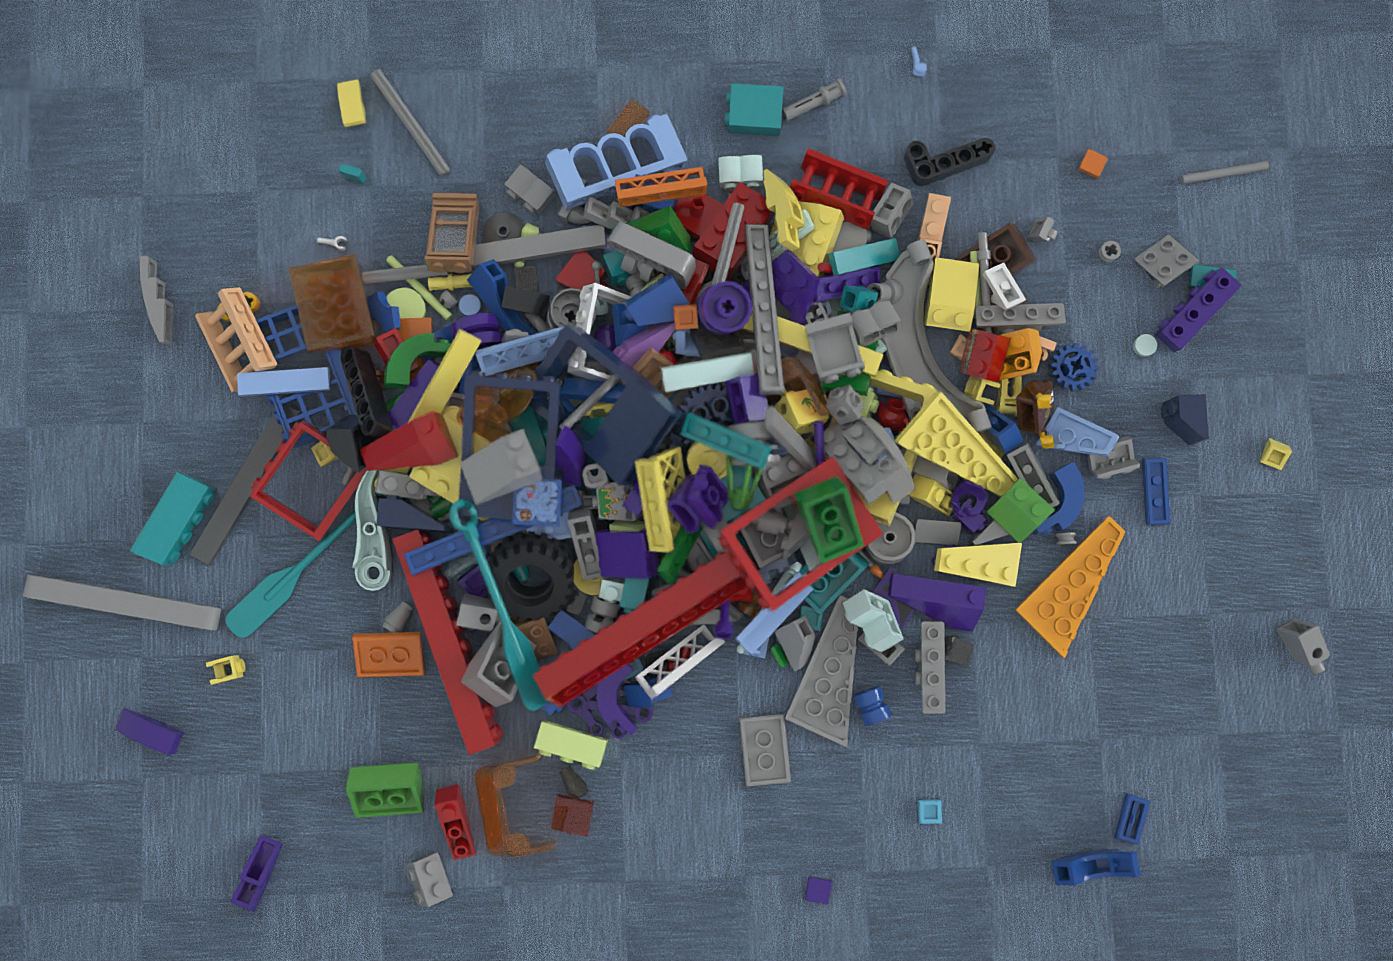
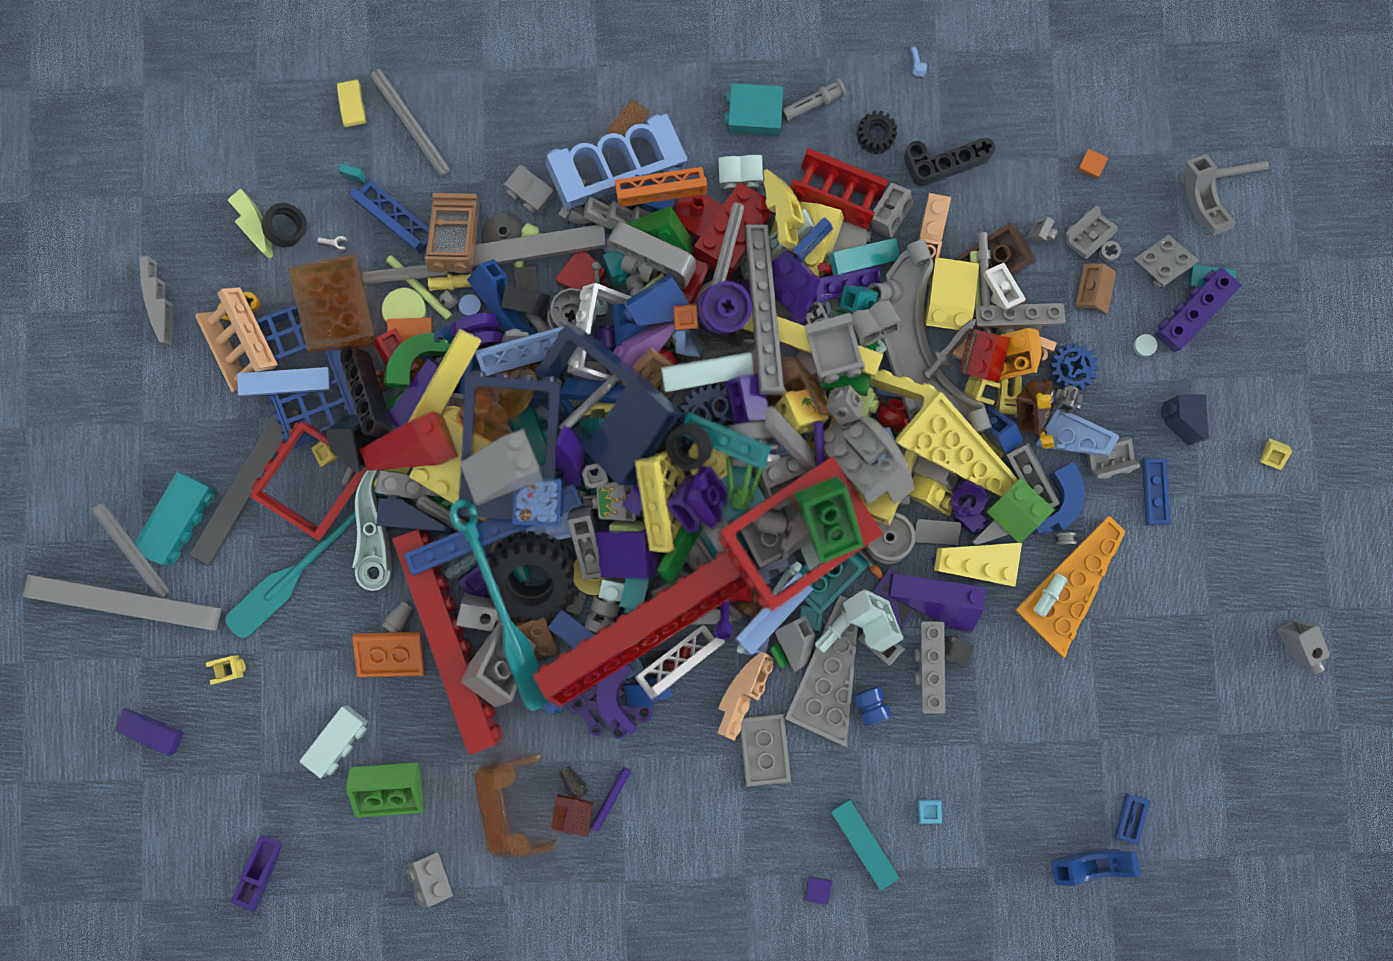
(130, 550): none -> light grey axle
(251, 221): none -> yellowish green slope
(294, 214): none -> black tyre
(334, 742): none -> light aqua brick
(383, 312): blue tile -> none
(386, 219): none -> blue fence
(436, 511): none -> light grey axle
(454, 821): red slope -> none
(570, 744): yellowish green brick -> none
(610, 799): none -> dark purple bar
(676, 453): none -> black tyre
(746, 685): none -> light nougat slope
(813, 238): none -> blue tile
(832, 633): none -> light aqua axle
(865, 844): none -> teal tile
(880, 120): none -> black tyre
(944, 355): none -> flat silver sword
(1050, 595): none -> light aqua axle
(1068, 399): none -> flat silver gear
(1090, 233): none -> light grey bracket
(1096, 287): none -> medium nougat panel
(1202, 195): none -> light grey arch

